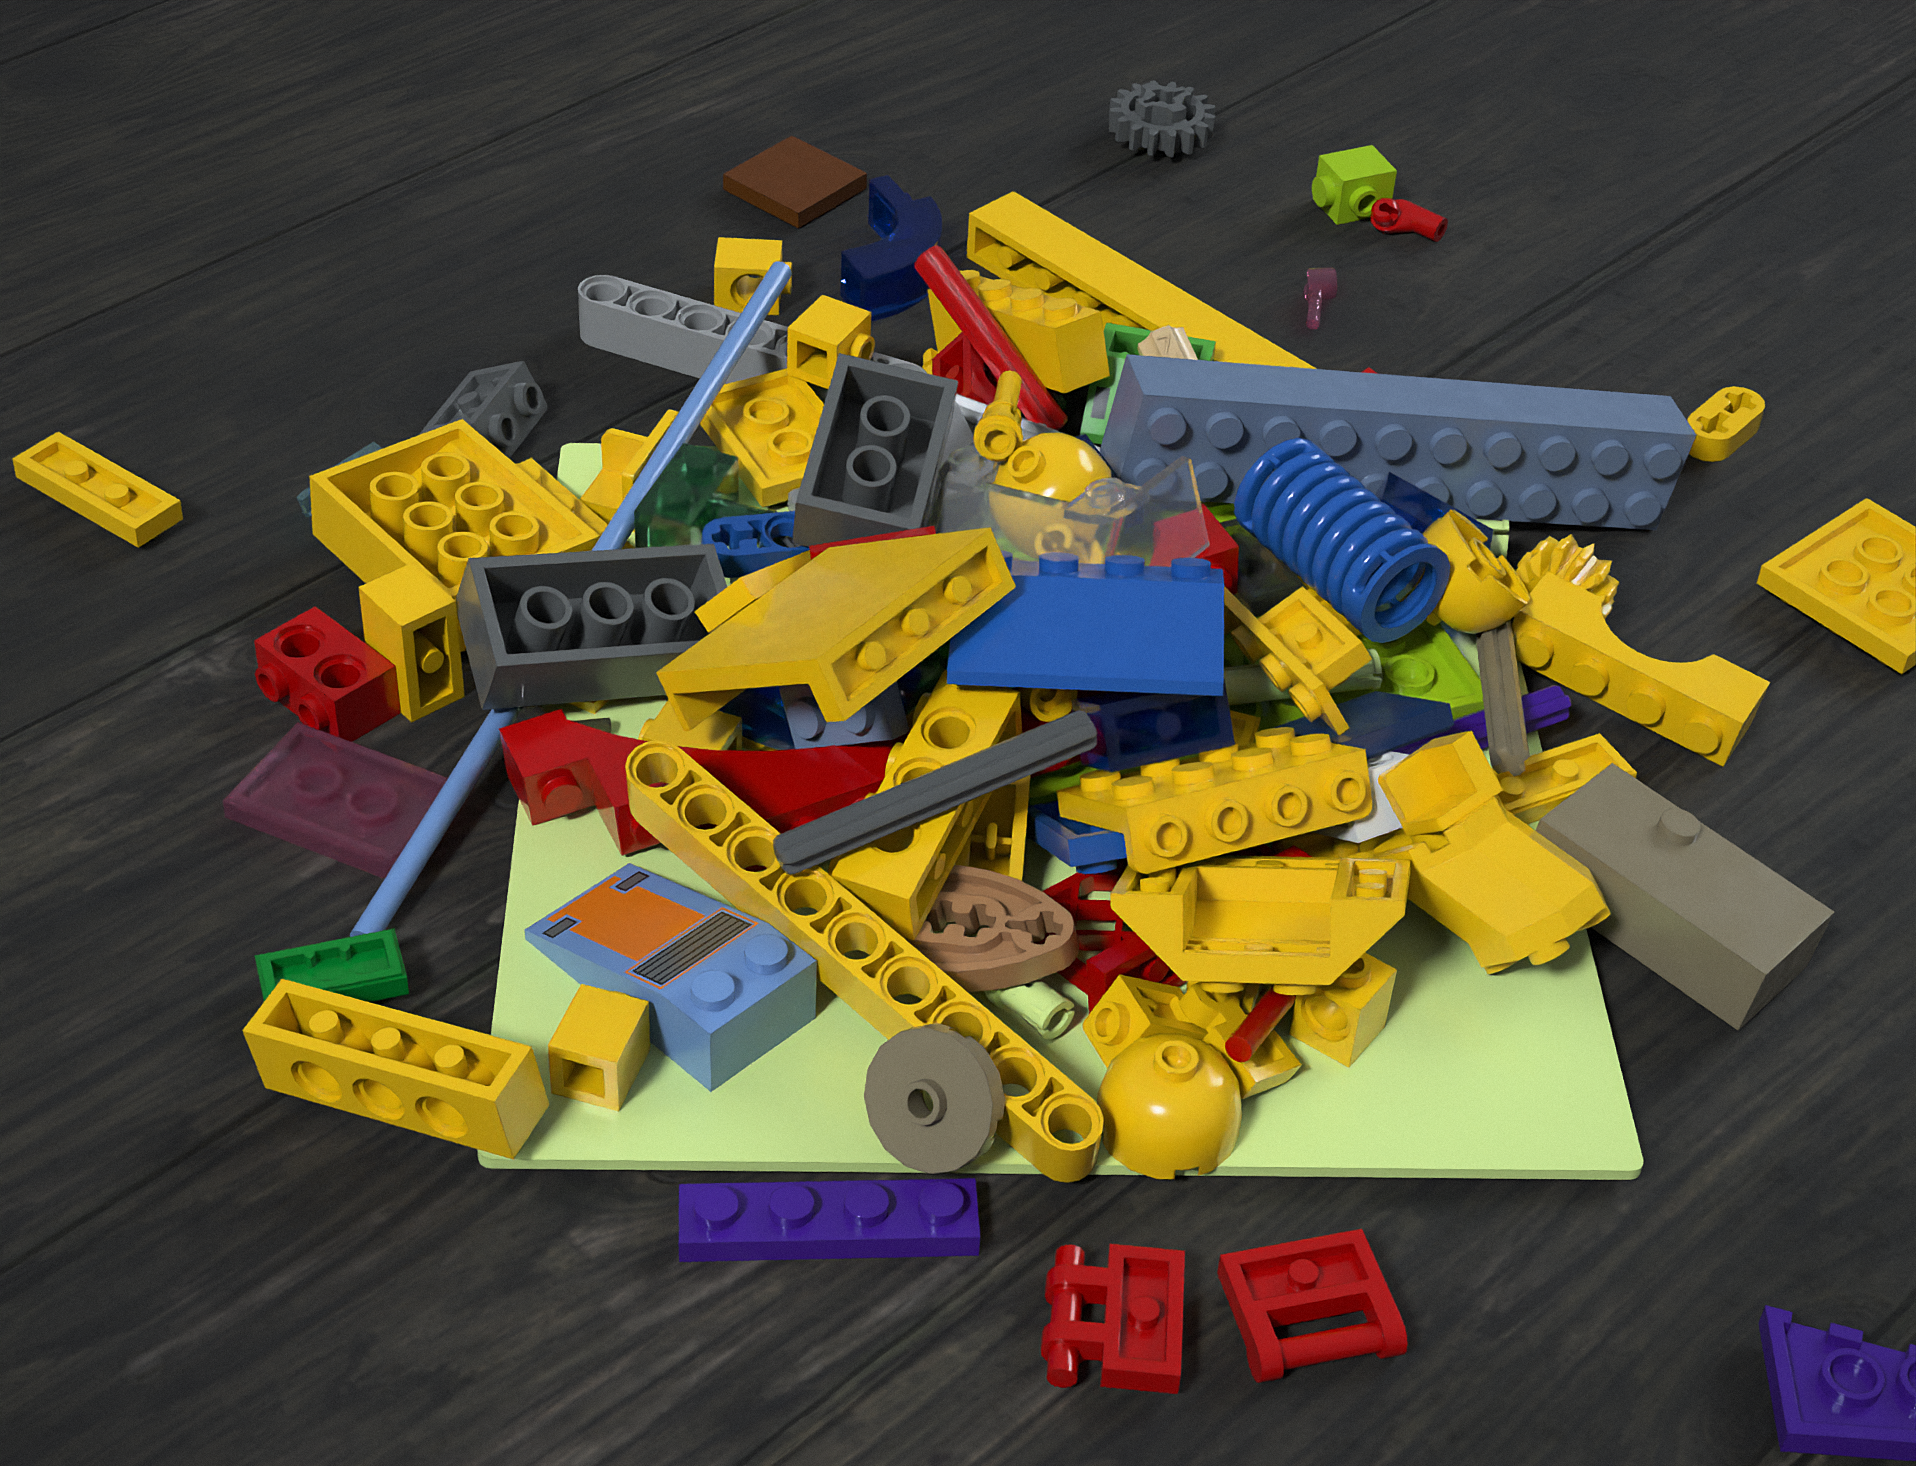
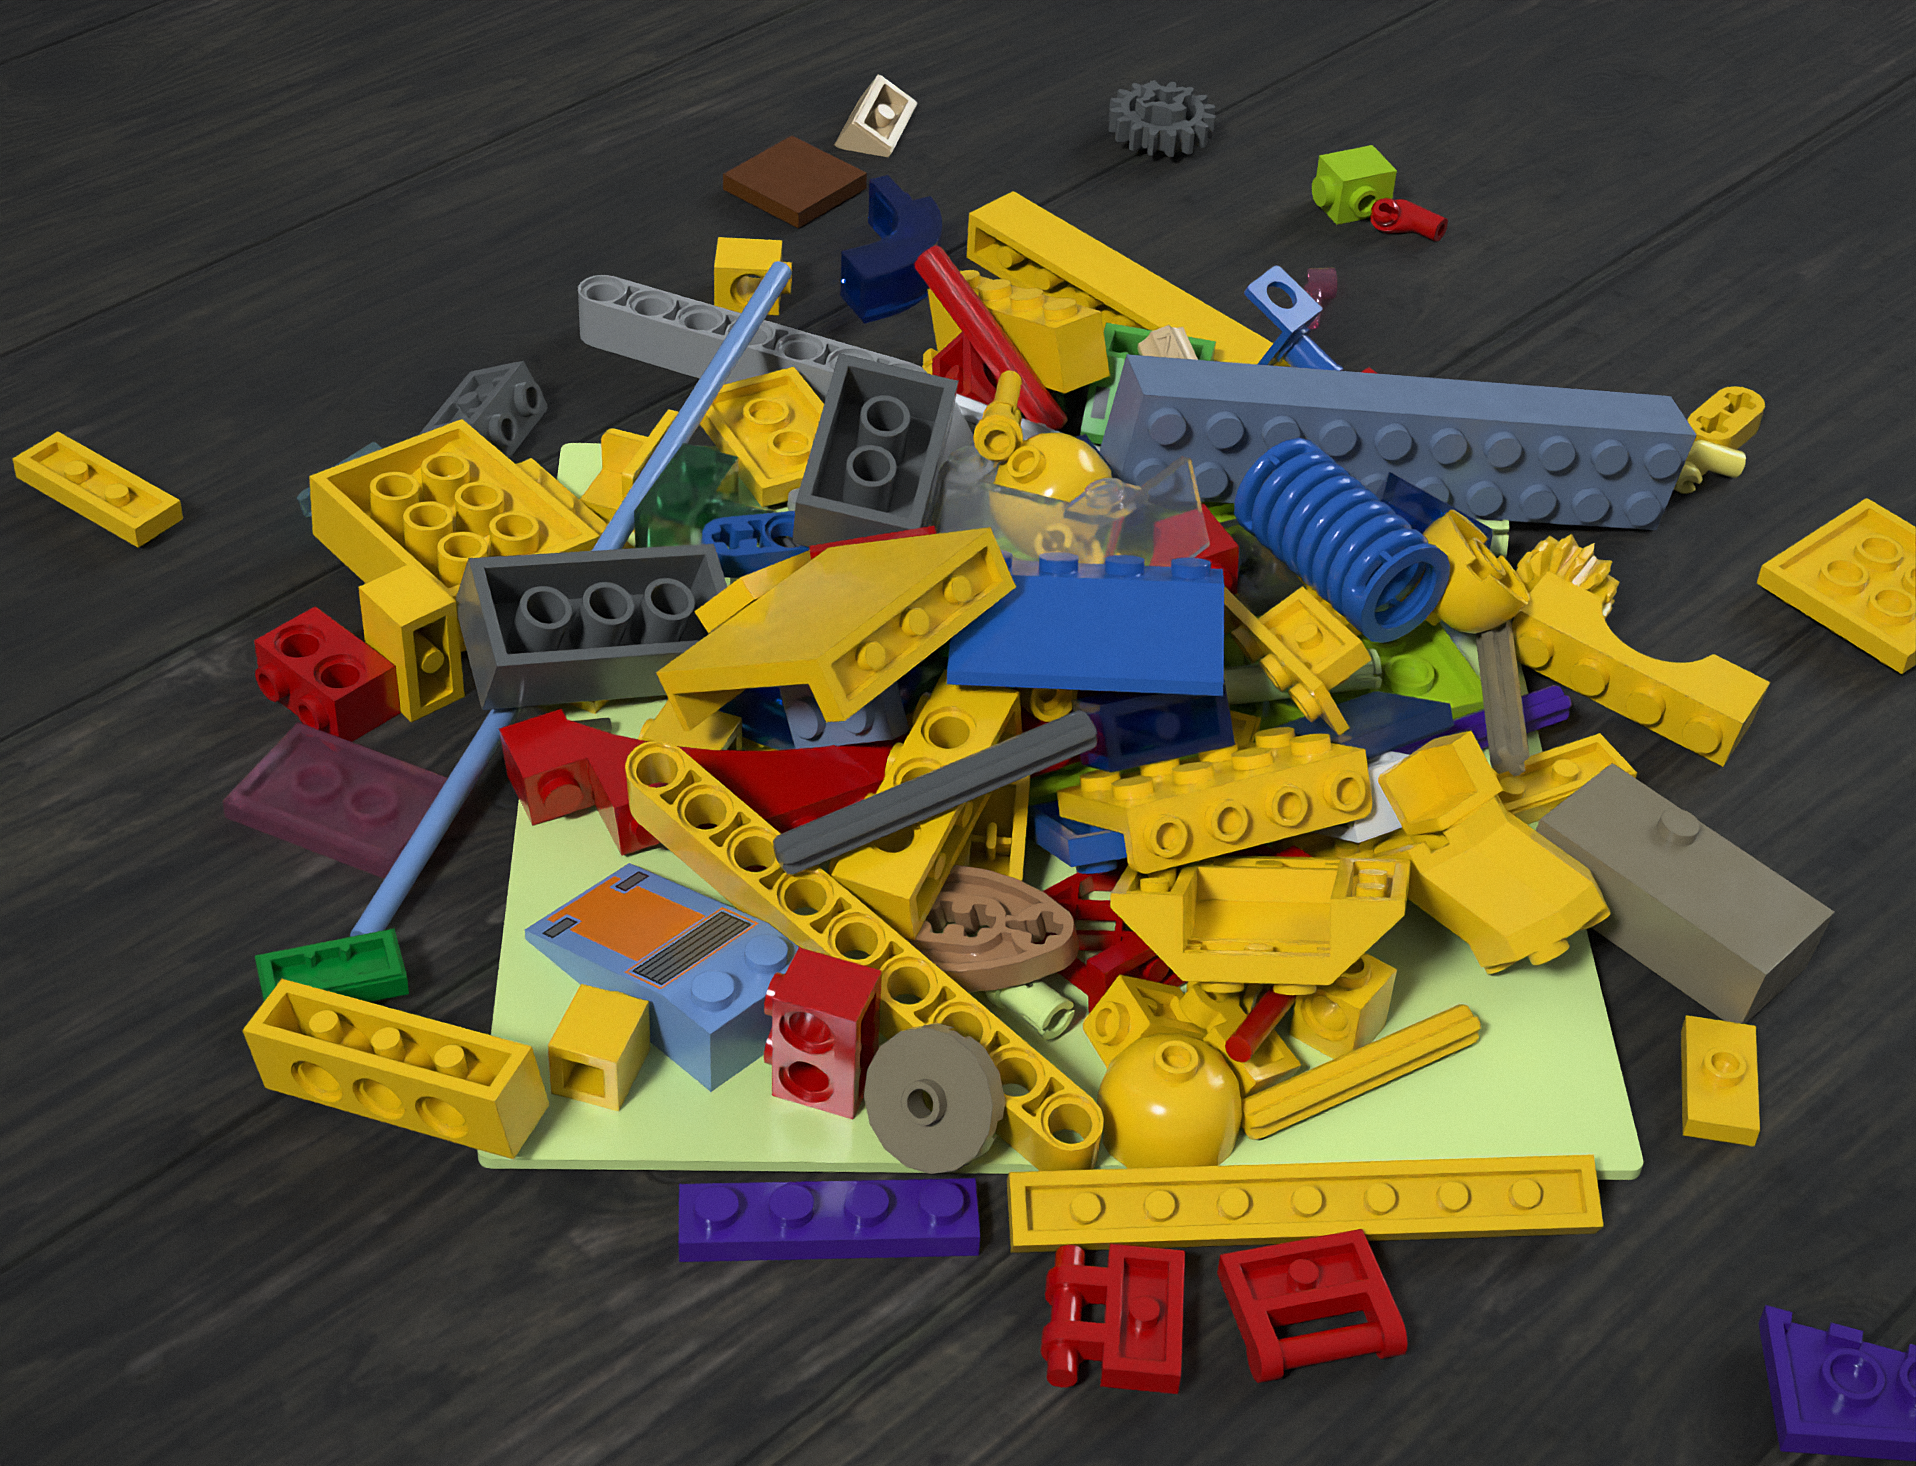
(822, 334): yellow brick -> none
(823, 1031): none -> red brick
(877, 119): none -> tan slope
(1293, 343): none -> blue bracket
(1303, 1202): none -> yellow plate
(1358, 1071): none -> yellow axle
(1706, 457): none -> light yellow arm
(1719, 1081): none -> yellow plate

